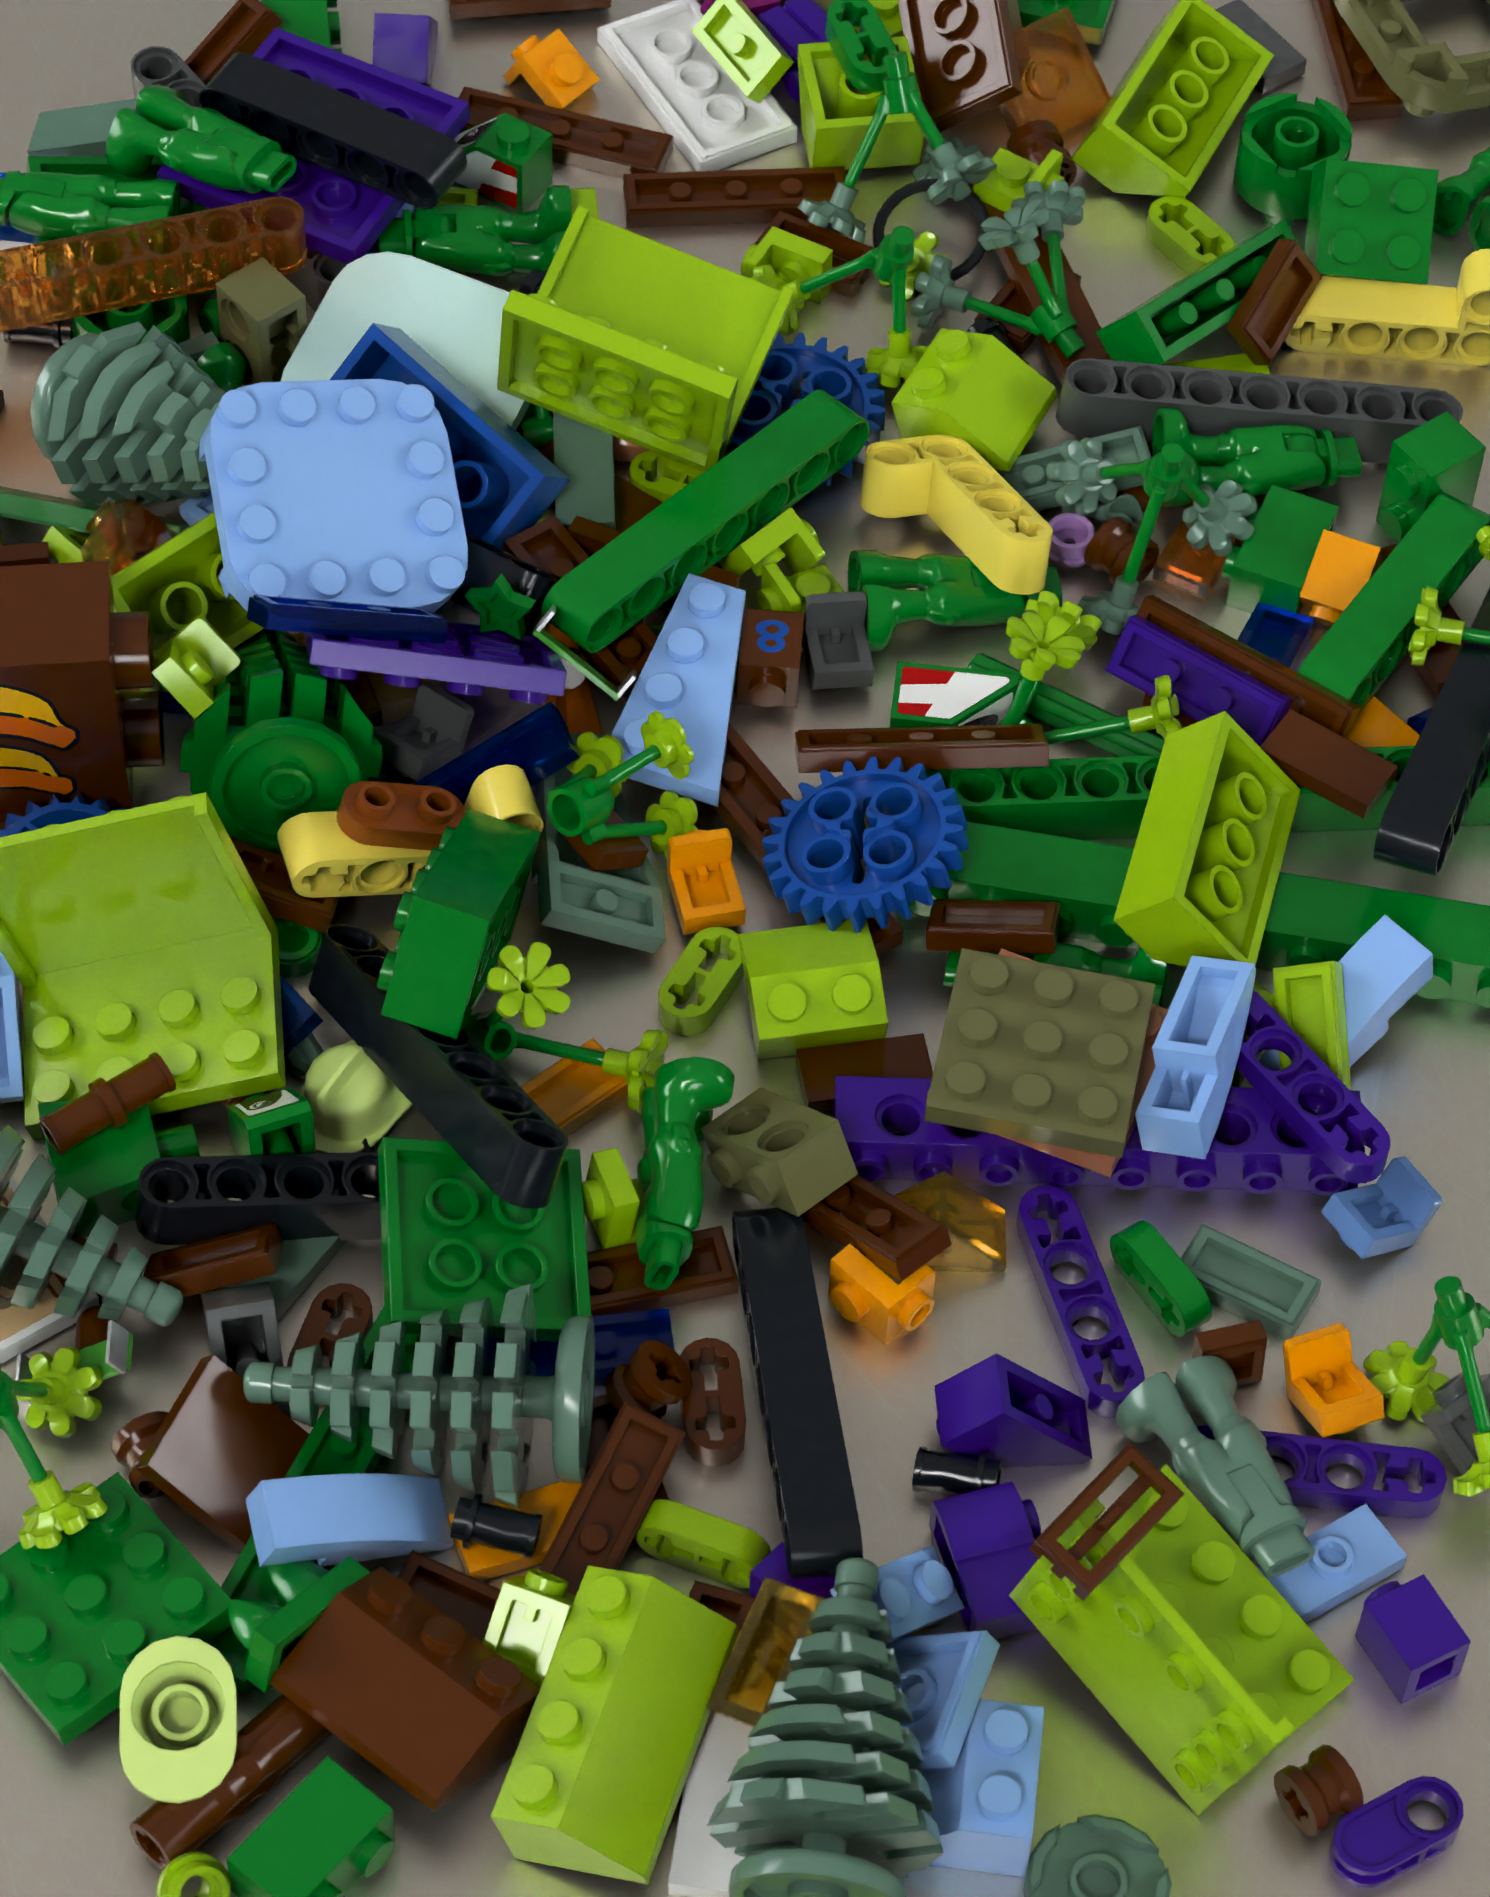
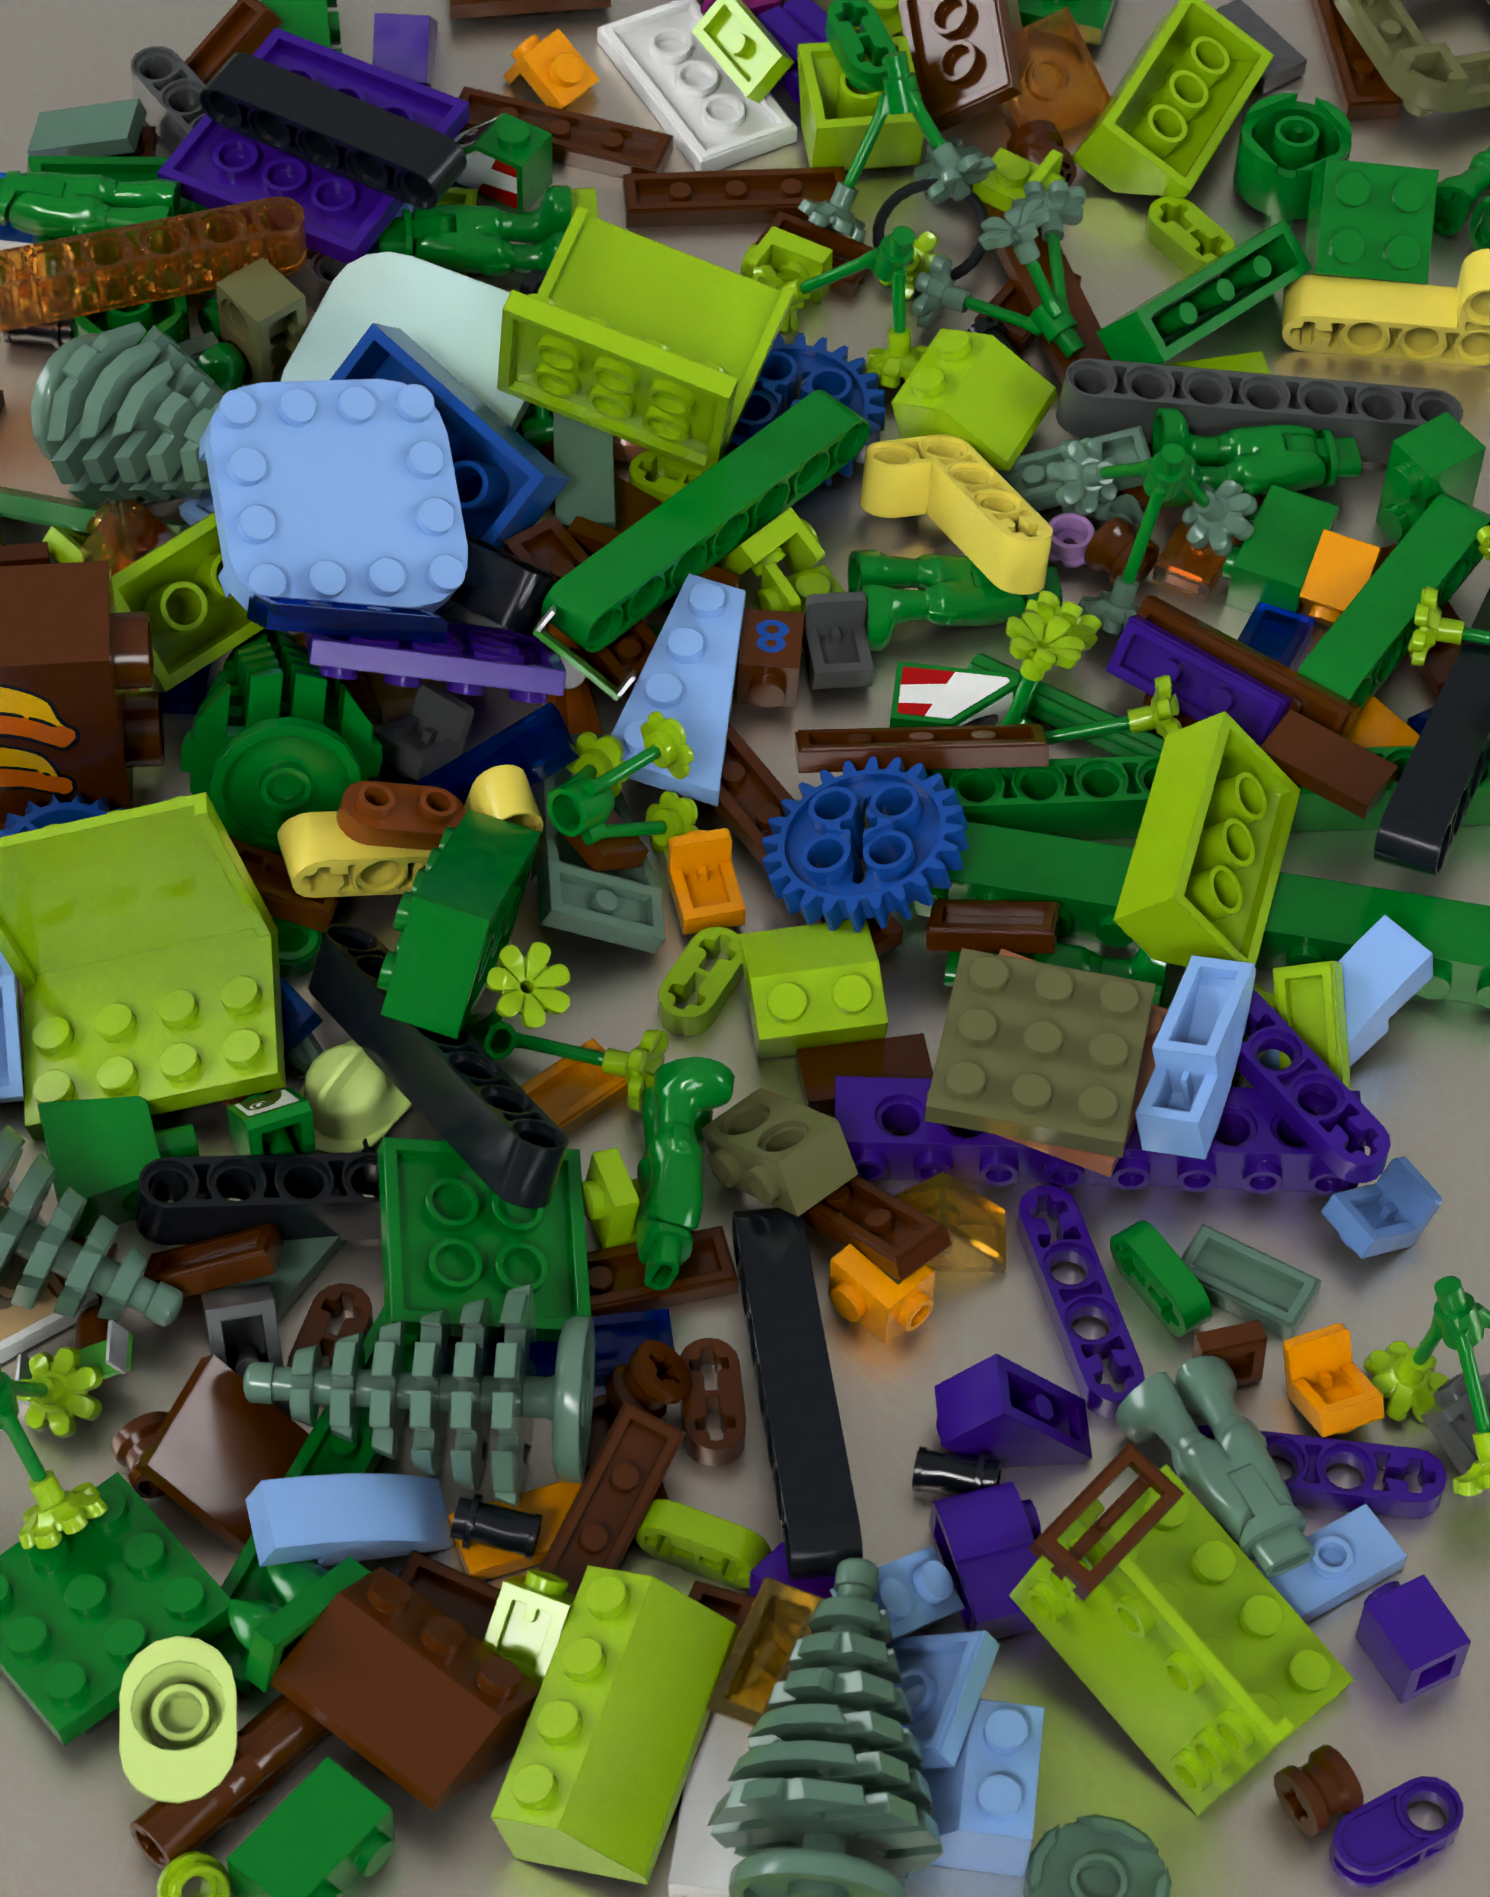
(107, 1103): reddish brown pin -> none
(194, 144): green piece -> none
(194, 664): lime bracket -> none
(500, 607): green piece -> none
(1274, 302): reddish brown tile -> none

